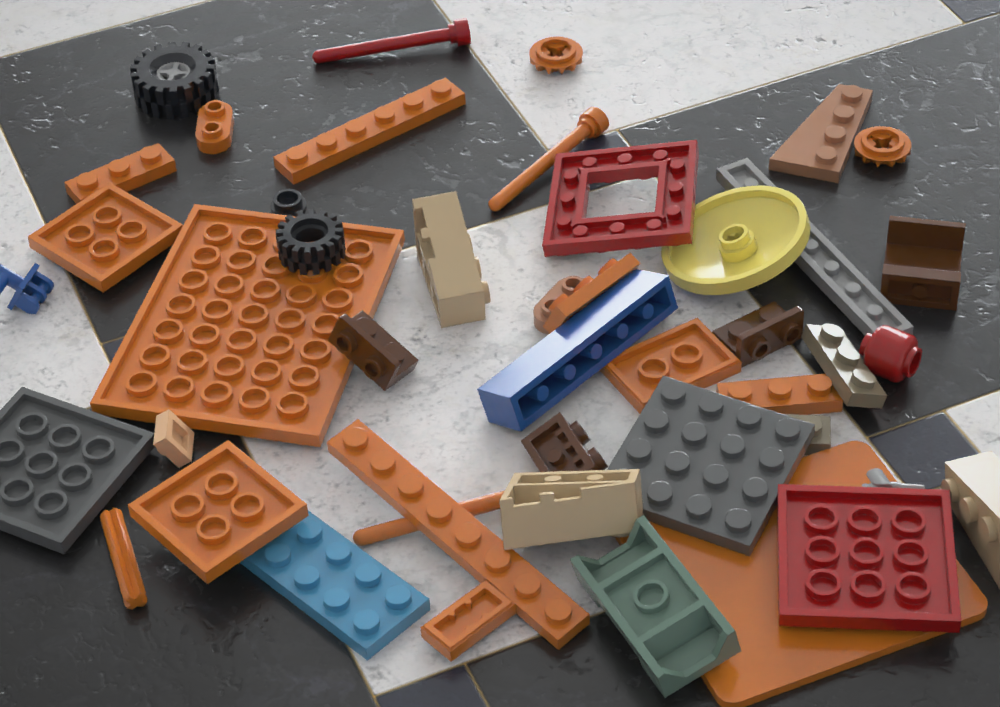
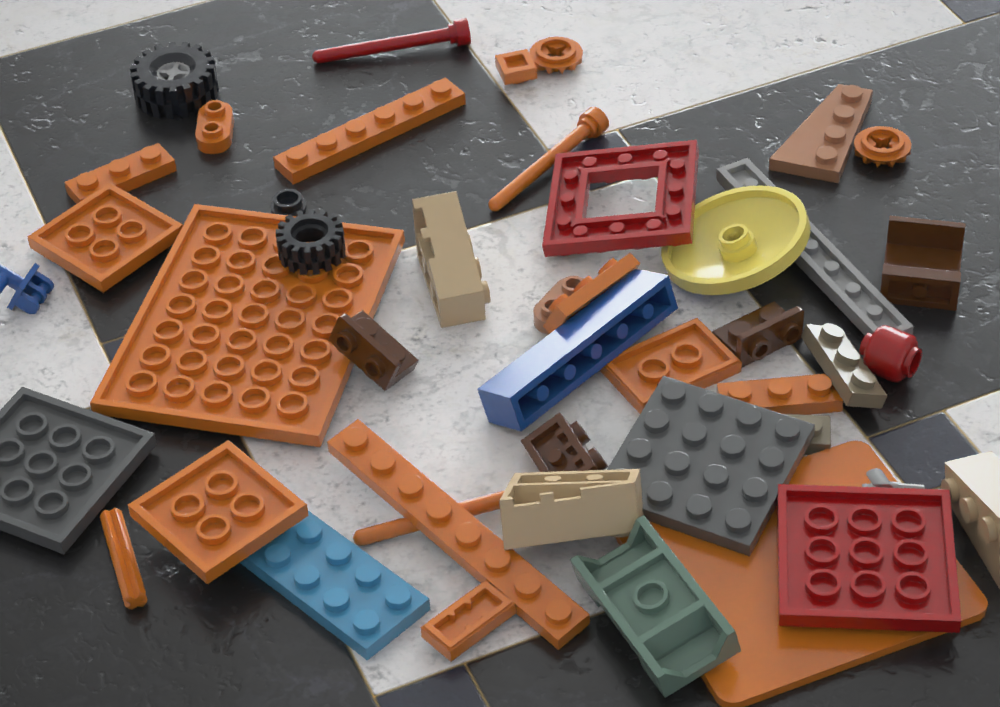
(173, 438): light nougat plate -> none
(516, 67): none -> orange plate

